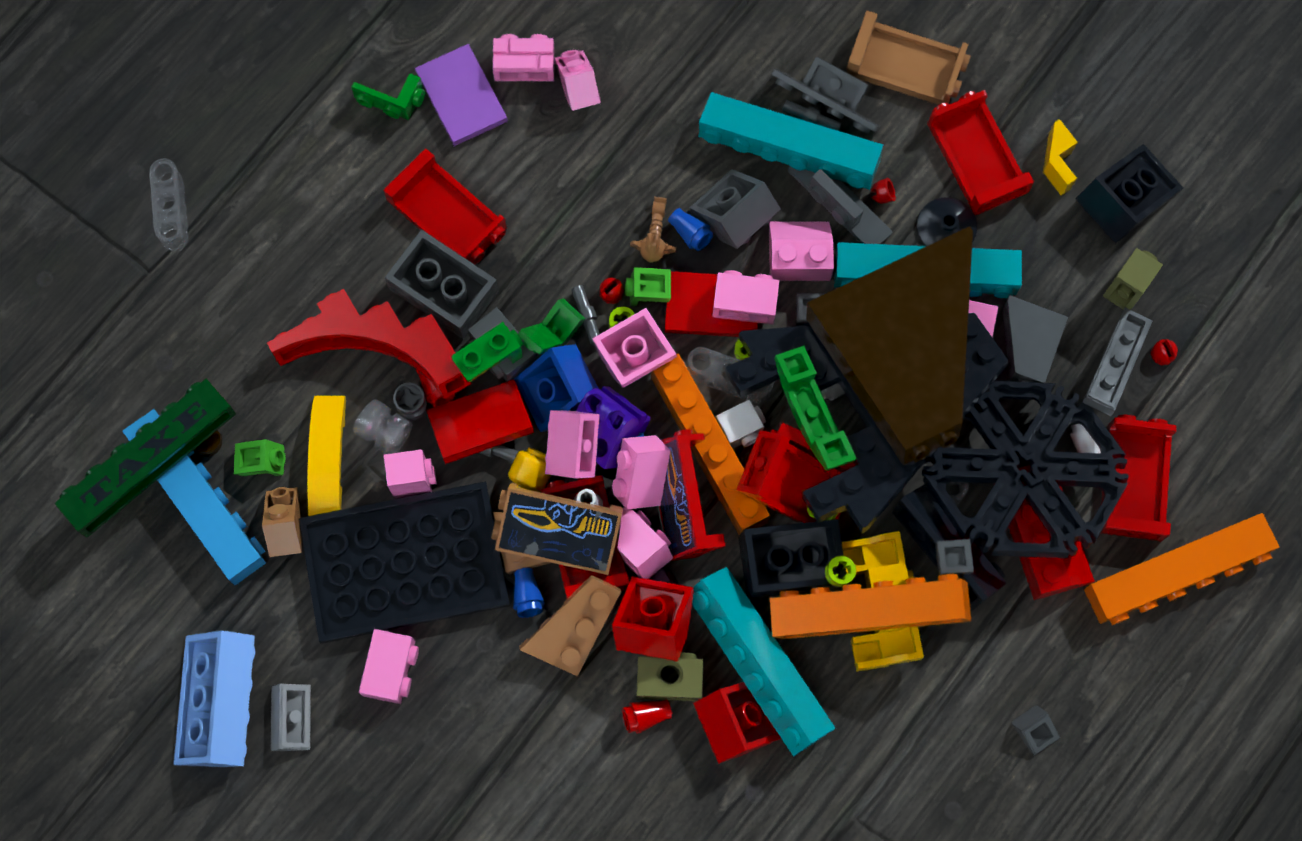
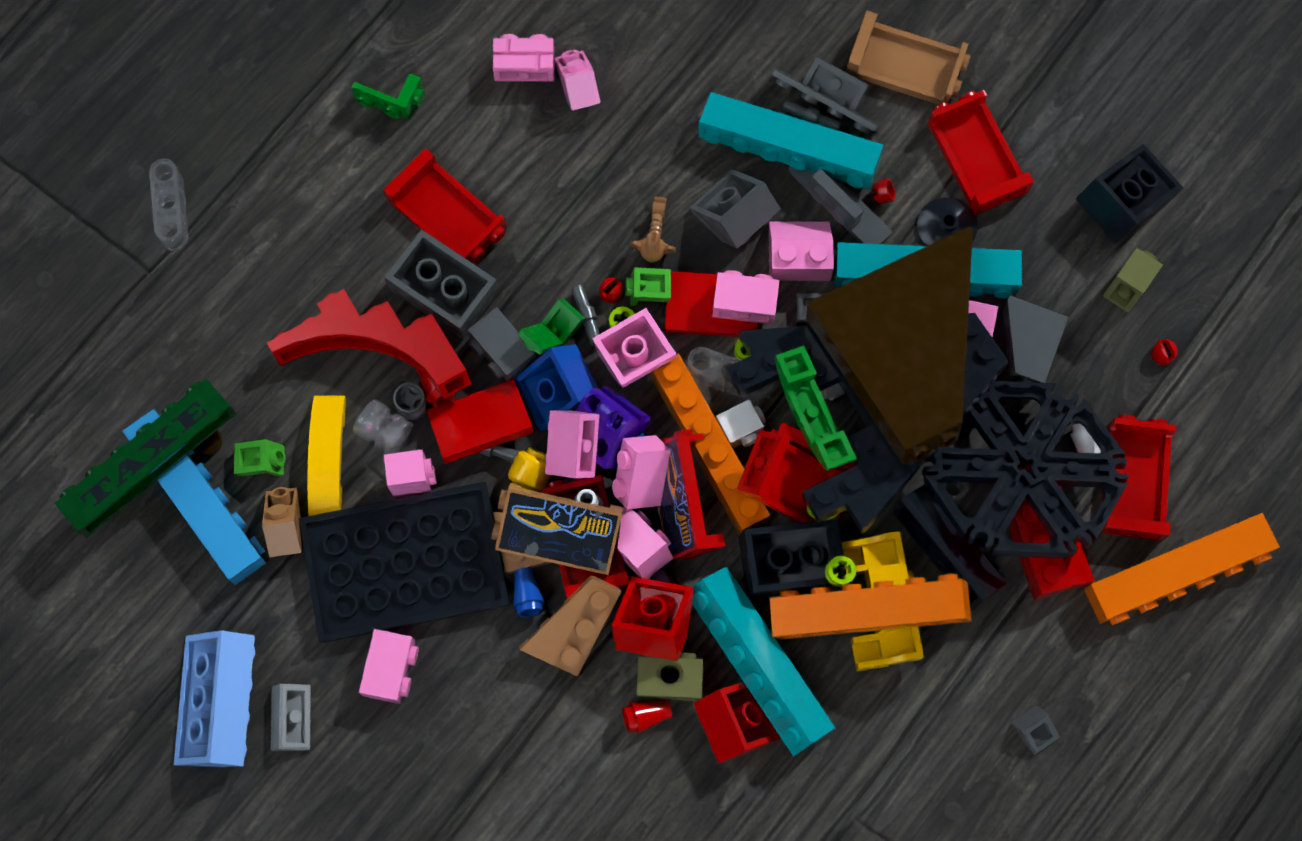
(461, 95): medium lavender tile -> none
(488, 351): green bracket -> none
(692, 230): blue cone -> none
(954, 557): dark grey plate -> none
(1059, 146): yellow slope -> none
(1117, 361): dark grey tile -> none

